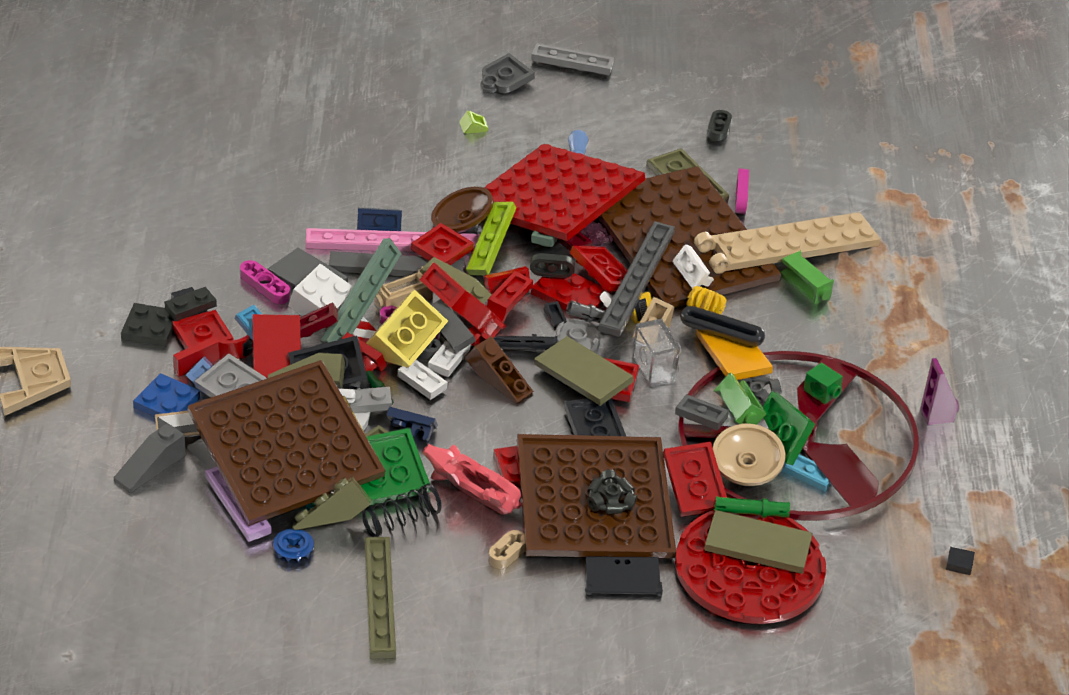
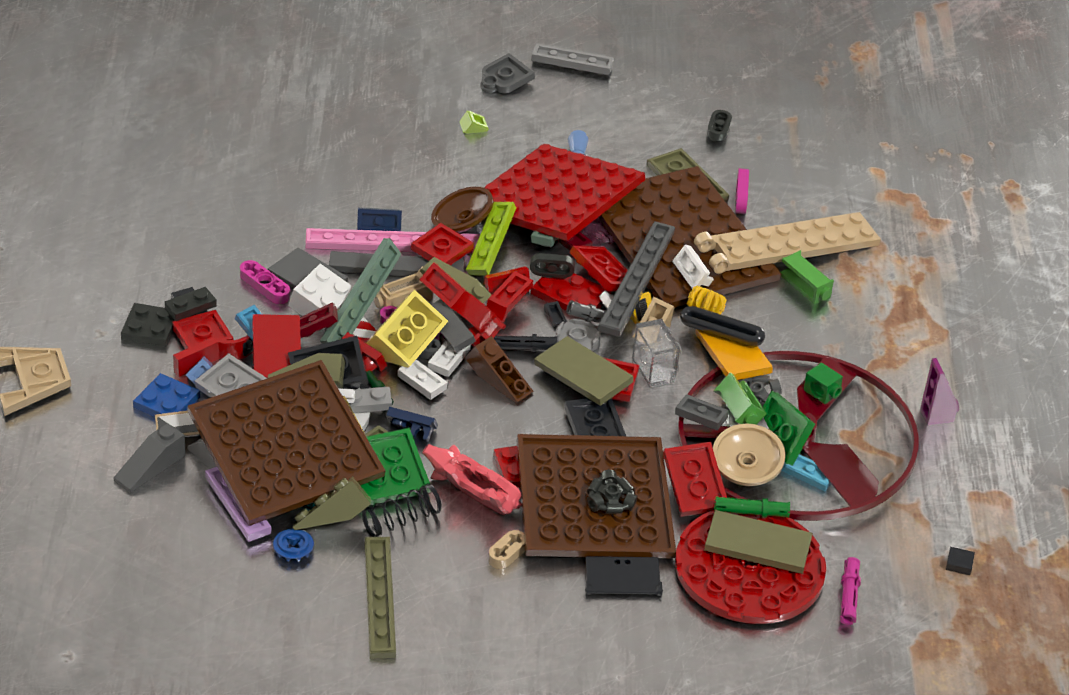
(851, 582): none -> dark pink pin

